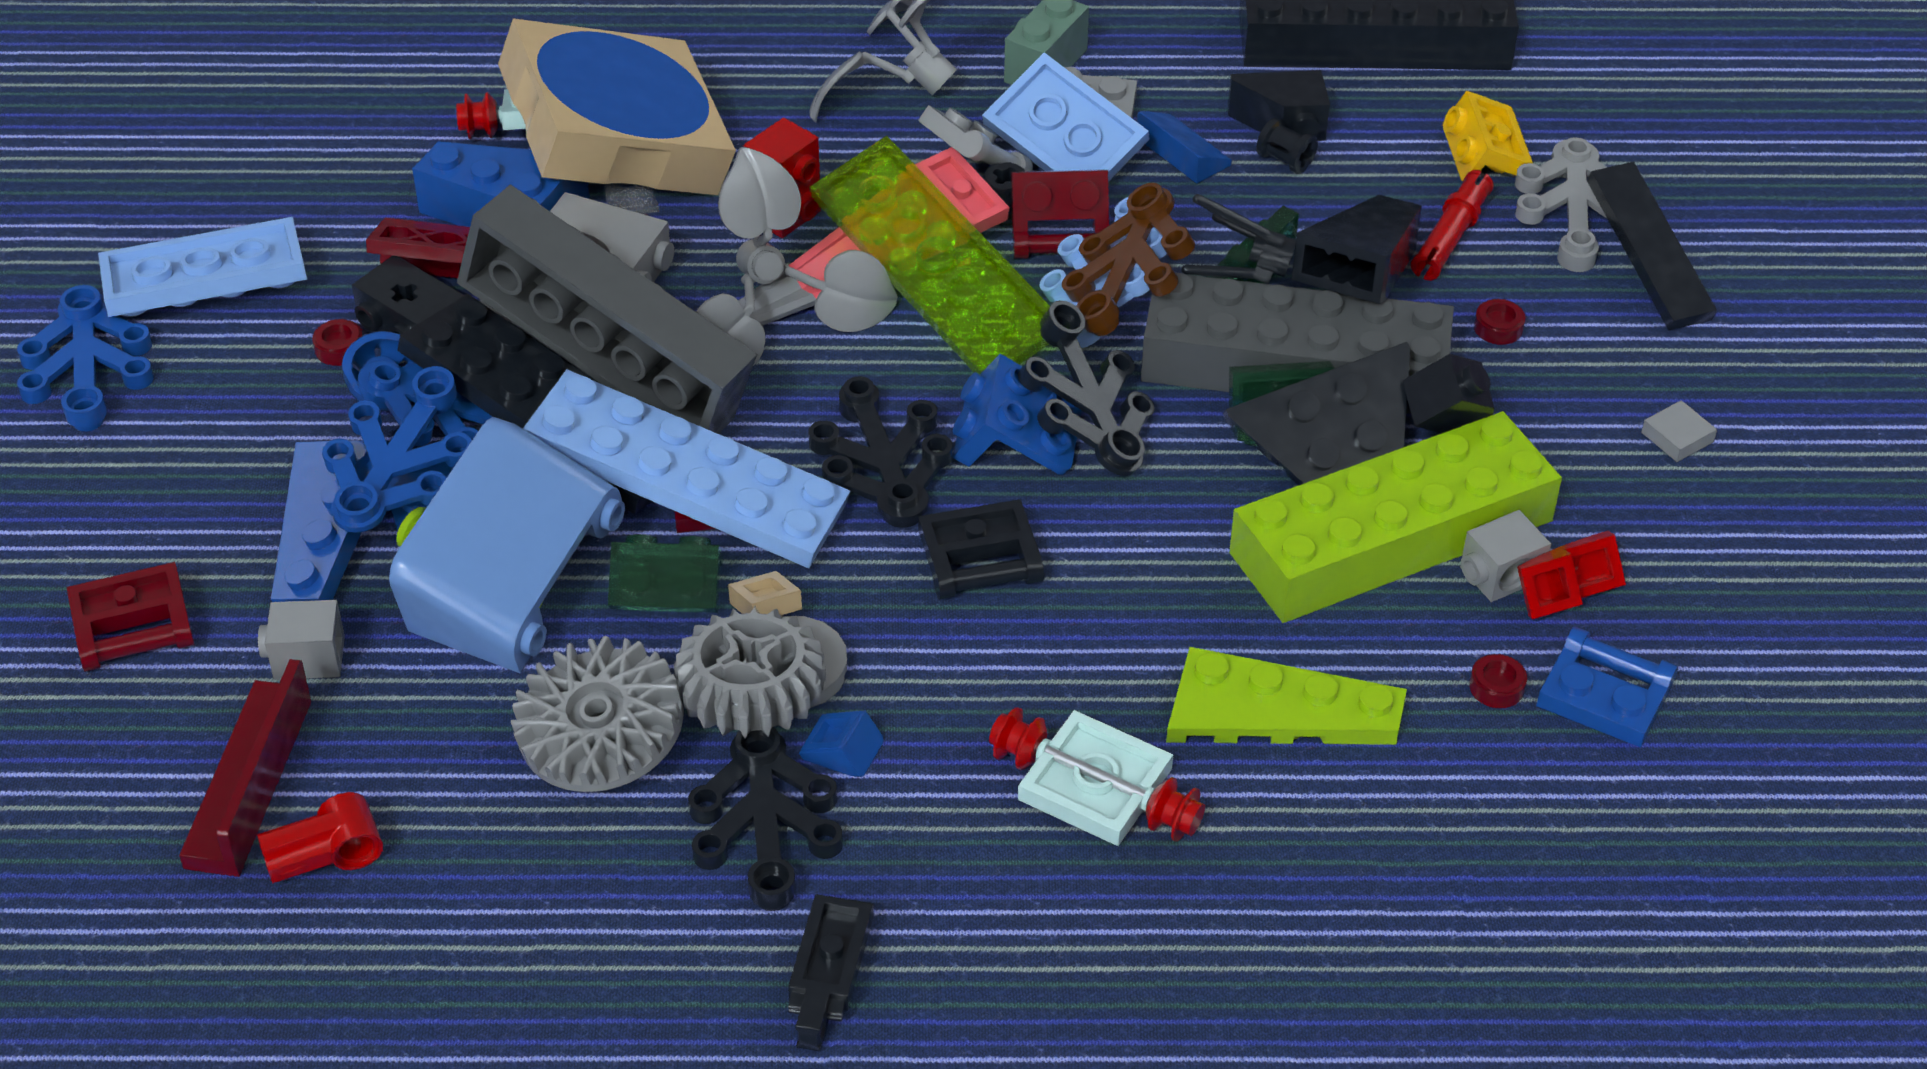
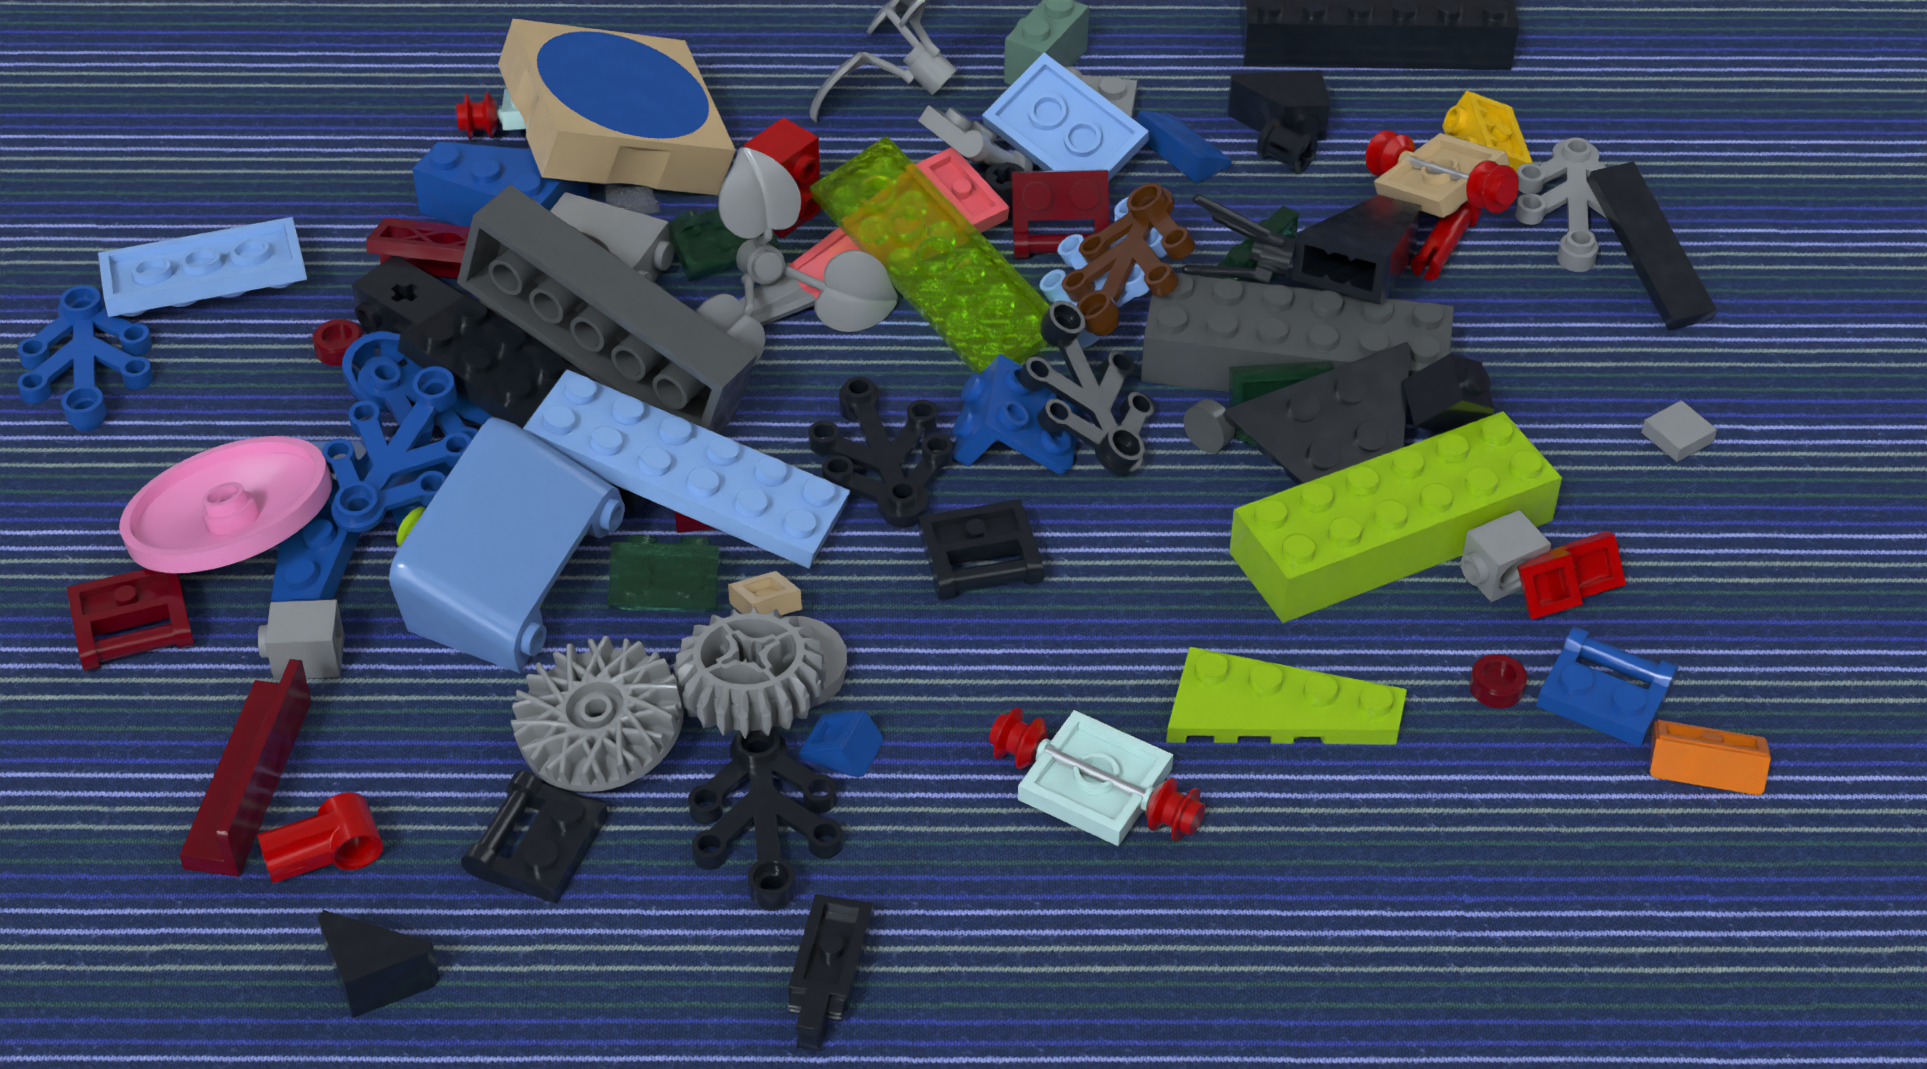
(226, 504): none -> bright pink dish
(375, 962): none -> black slope
(551, 845): none -> black plate
(705, 243): none -> clear green bracket
(1207, 426): none -> dark grey tile
(1441, 173): none -> plate
(1499, 321): dark red tile -> none
(1709, 757): none -> orange slope

